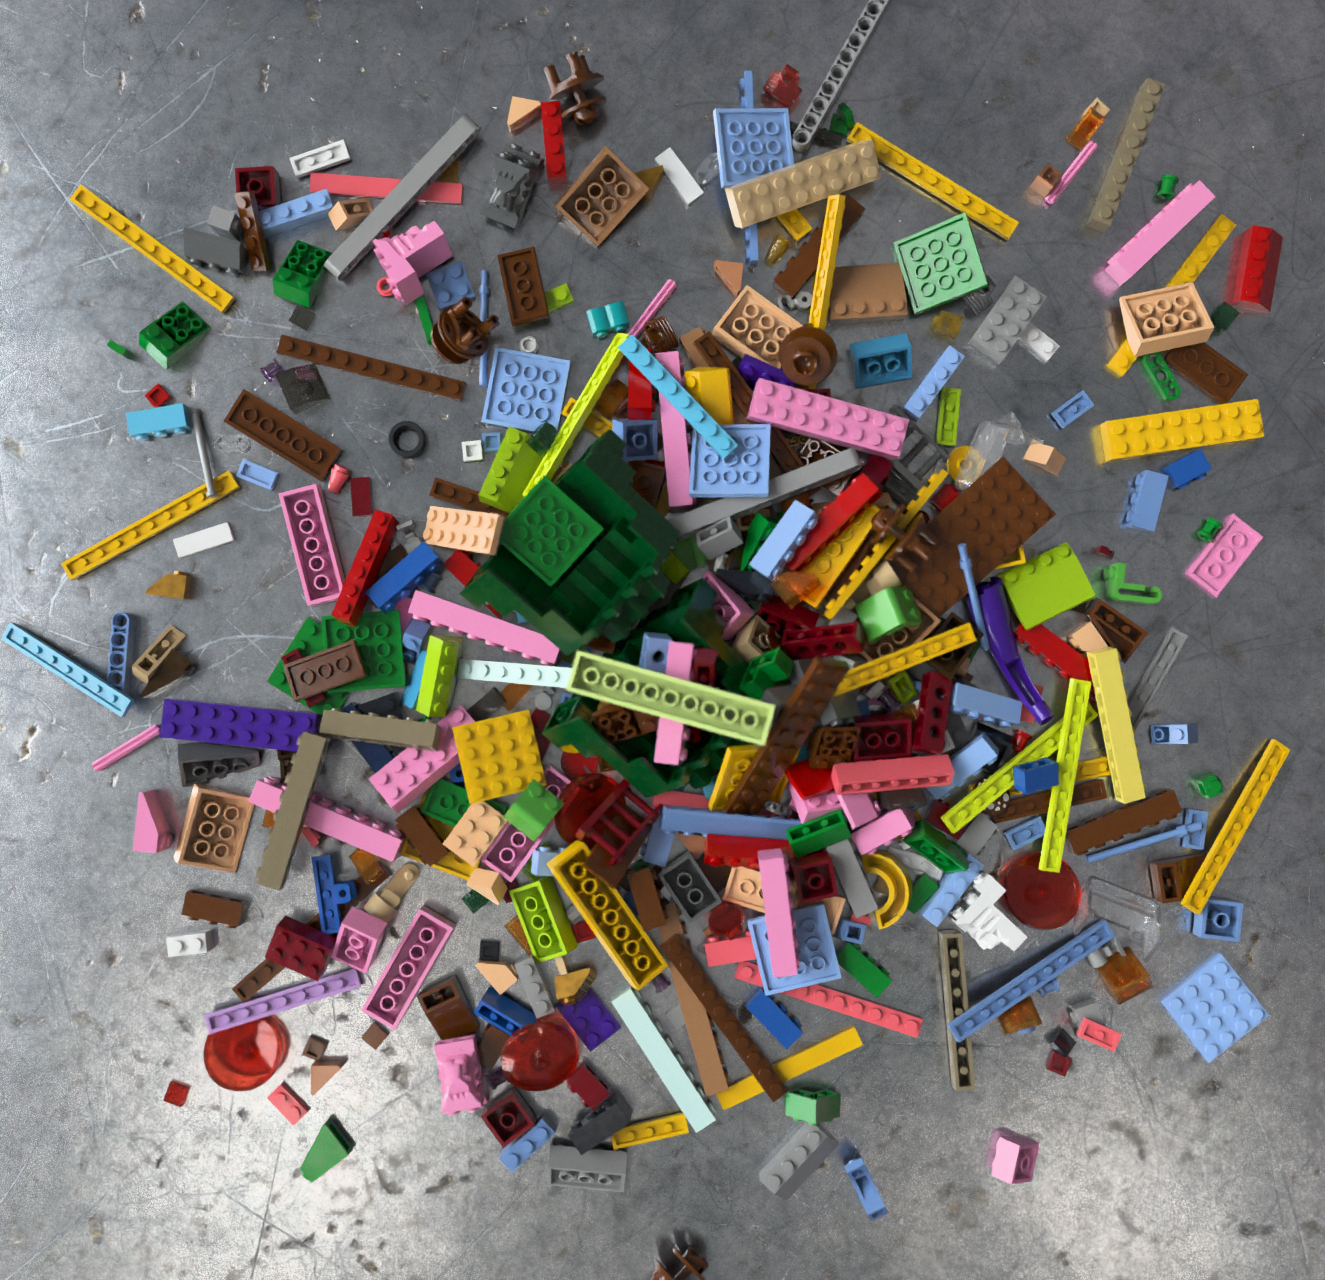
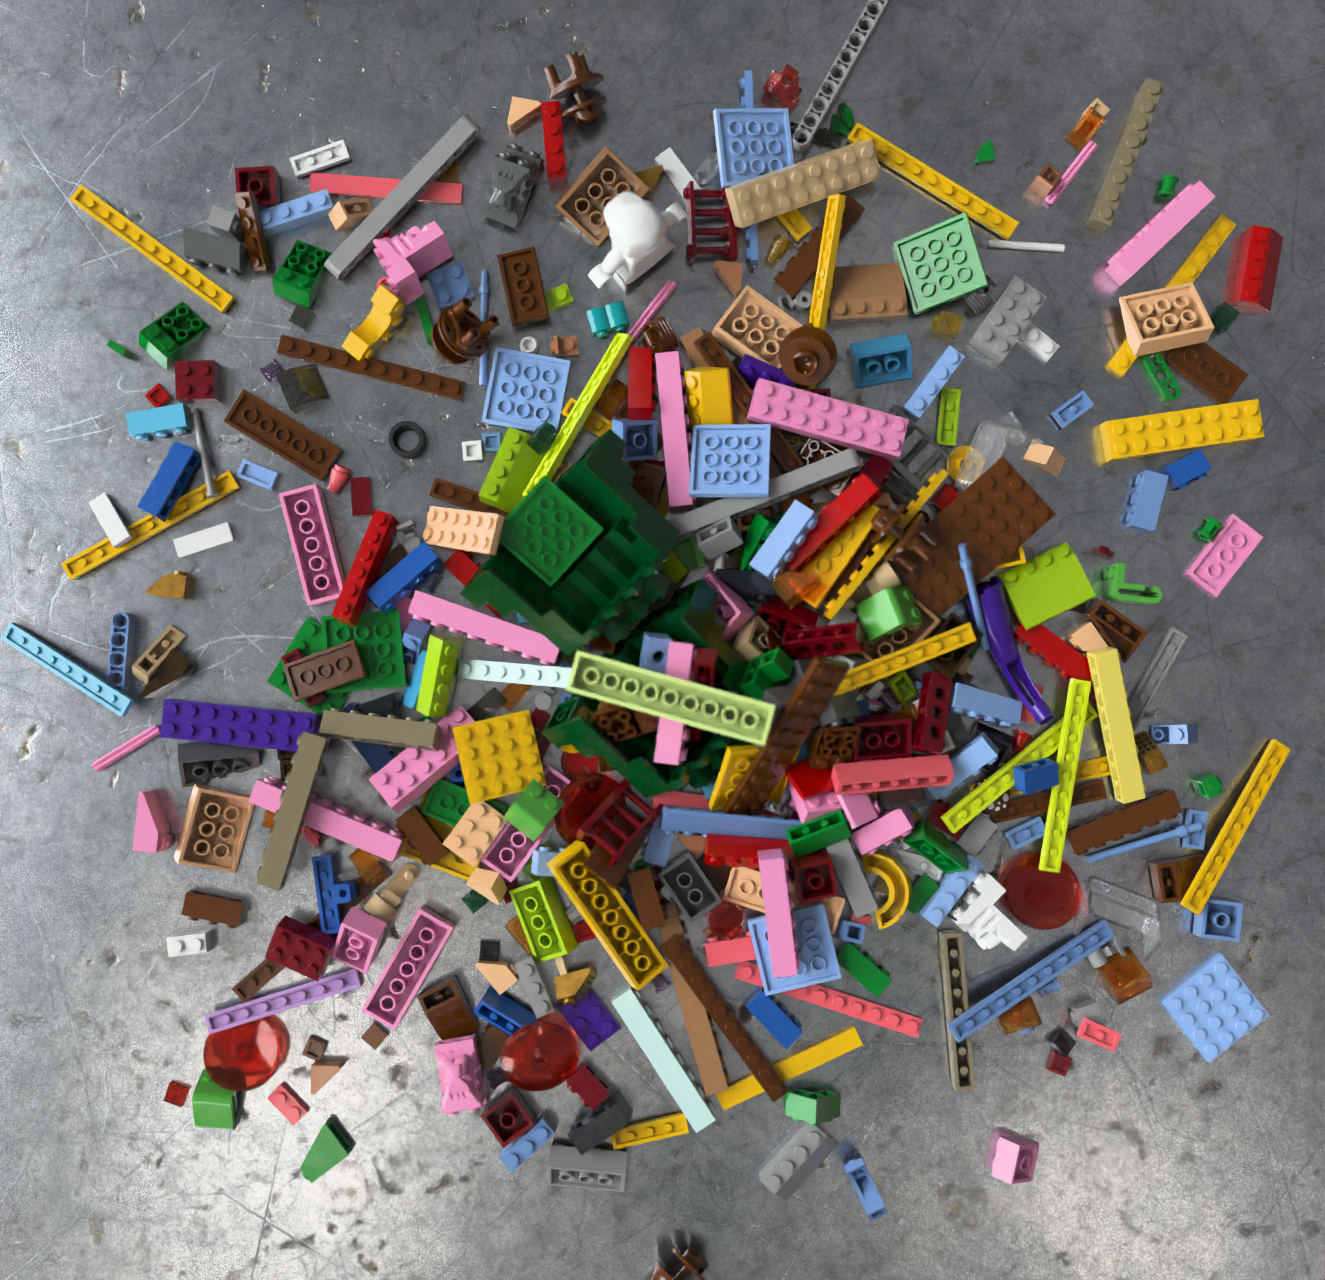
(110, 520): none -> white tile
(169, 481): none -> blue brick
(197, 381): none -> dark red brick
(213, 1105): none -> bright green piece
(377, 326): none -> yellow brick
(564, 346): none -> nougat bracket
(637, 238): none -> white piece
(678, 396): medium azure plate -> none
(729, 231): none -> dark red fence
(985, 153): none -> green tile
(1026, 245): none -> white bar
(1149, 754): none -> pearl gold slope

